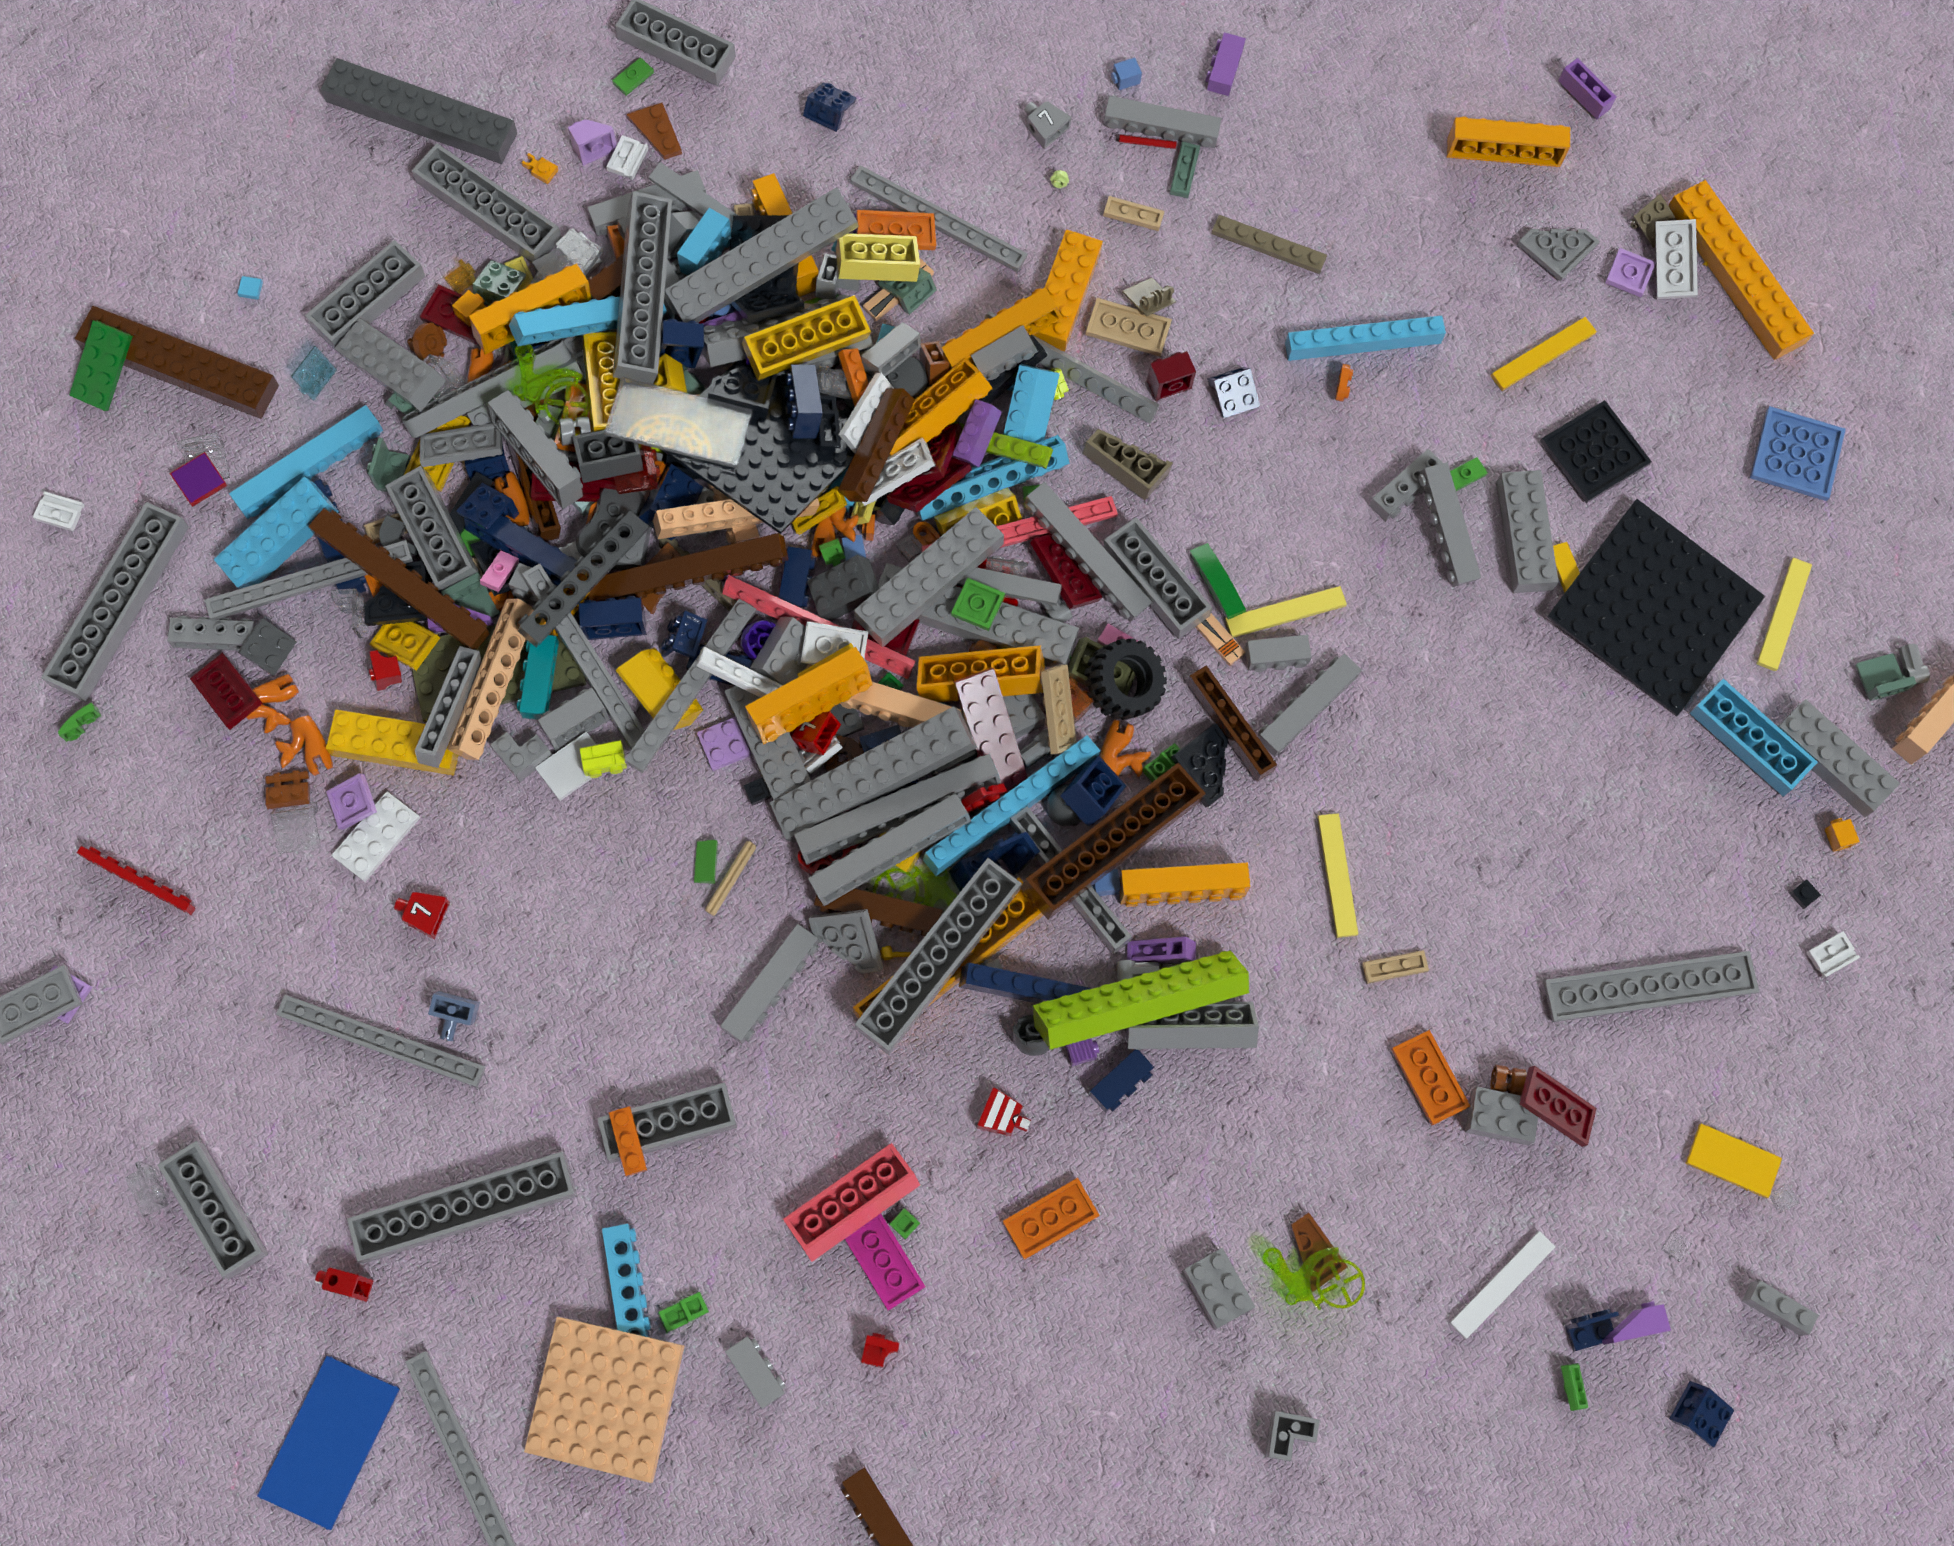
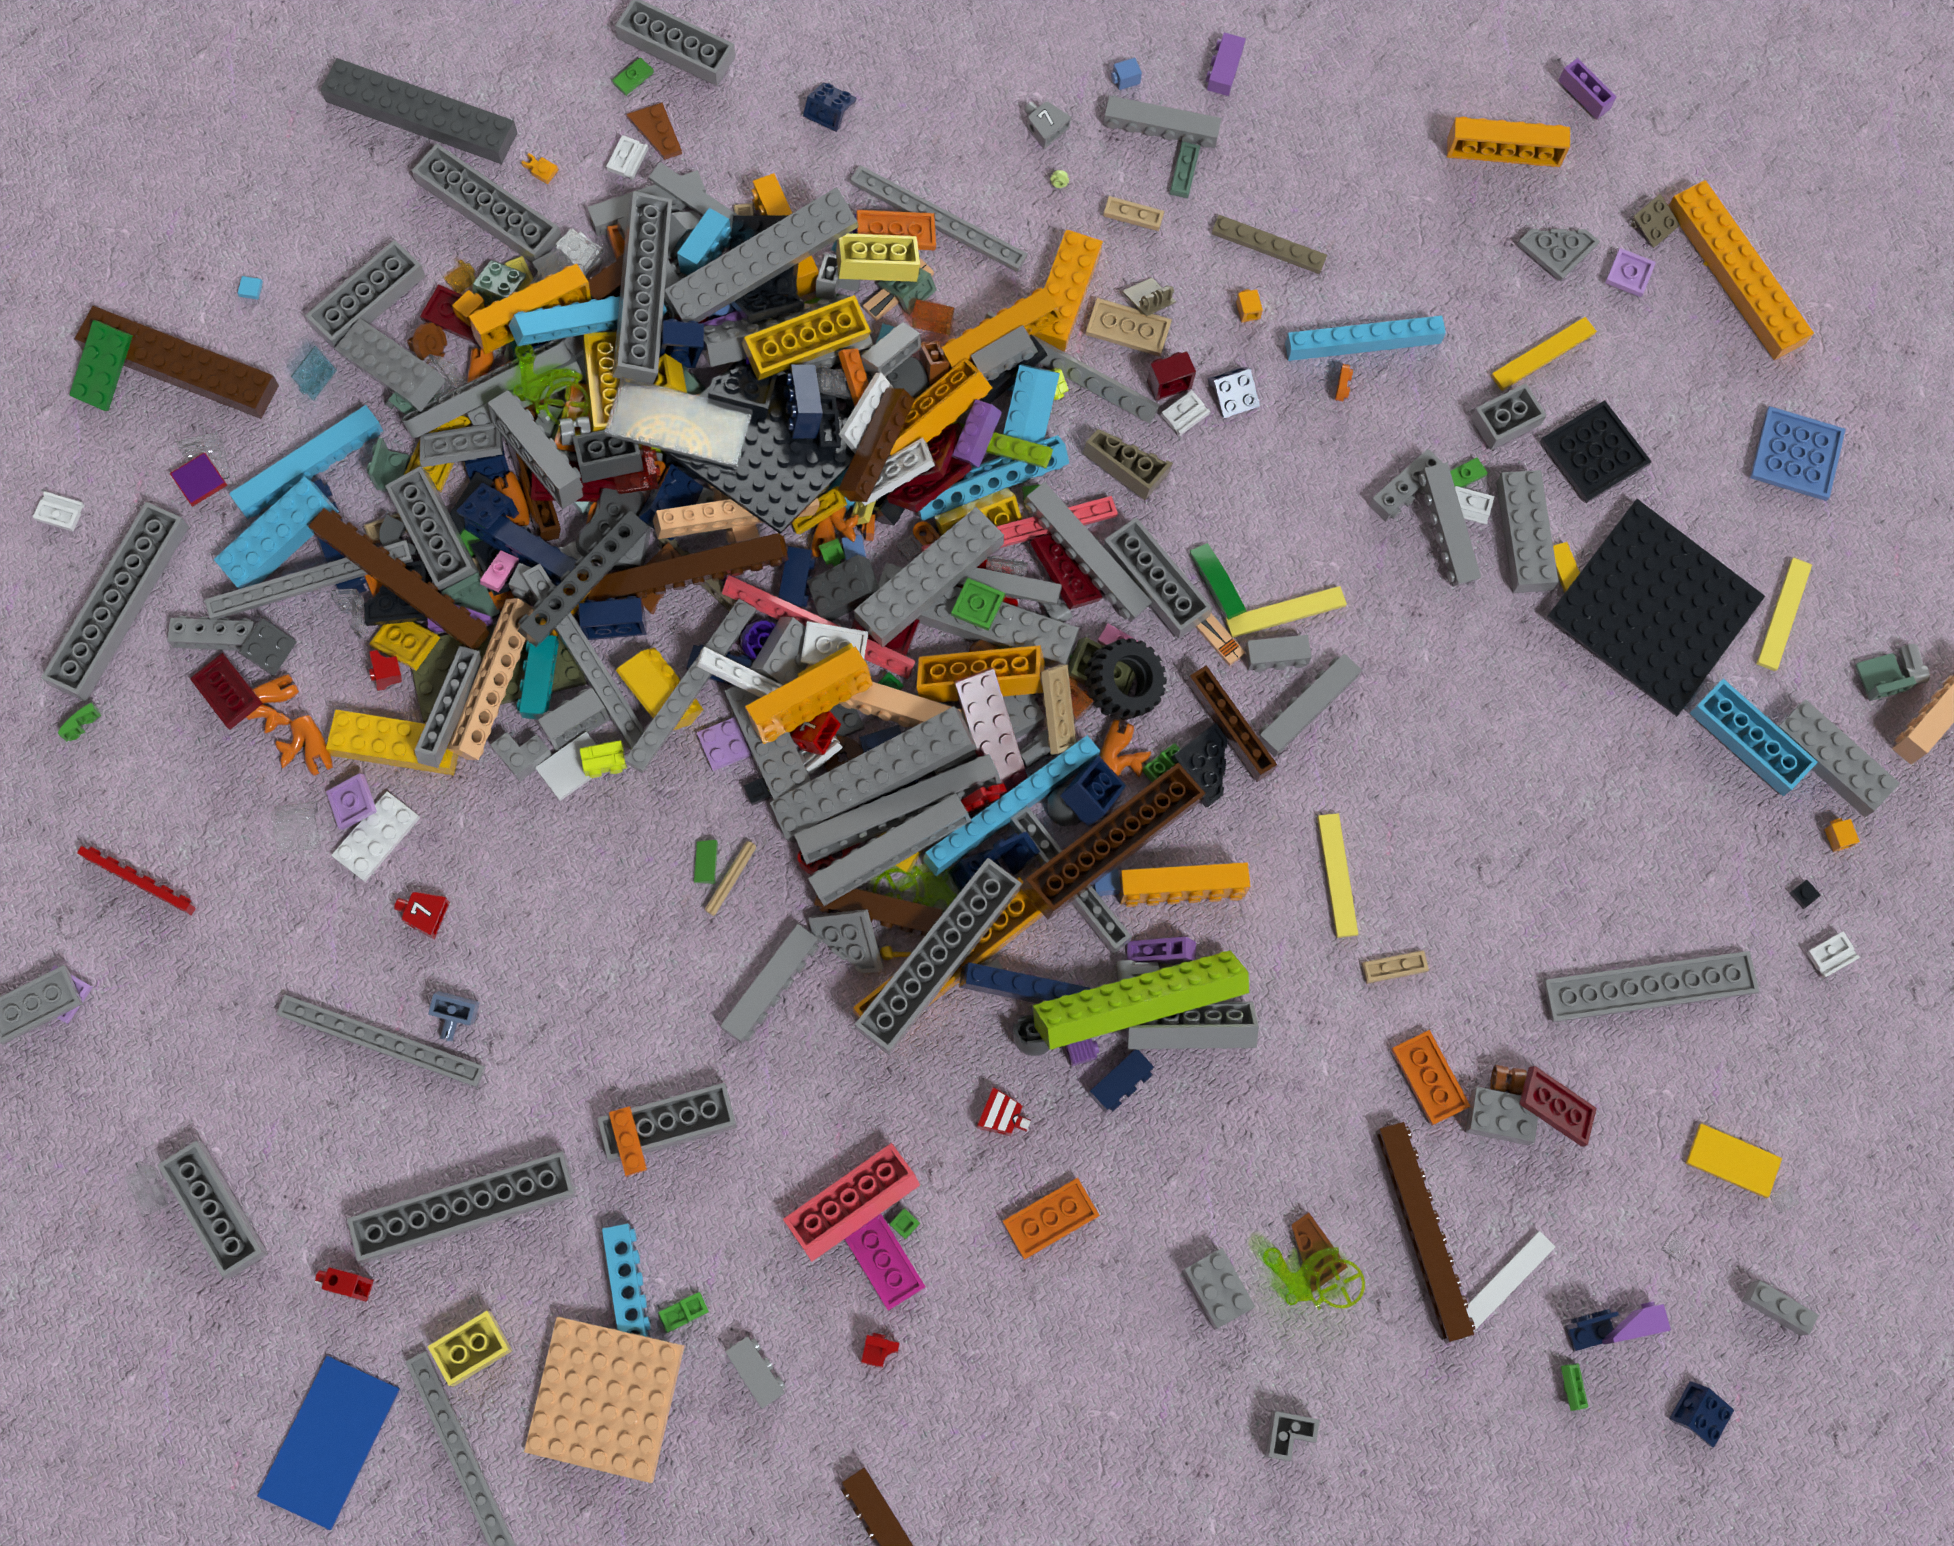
(287, 795): dark orange plate -> none
(469, 1348): none -> light yellow brick
(591, 140): lavender slope -> none
(684, 634): dark blue bracket -> none
(933, 317): none -> clear orange brick
(1147, 141): red bar -> none
(1185, 413): none -> white plate
(1249, 305): none -> light orange brick
(1425, 1232): none -> reddish brown brick
(1474, 505): none -> white plate
(1508, 416): none -> light grey brick
(1676, 259): white plate -> none

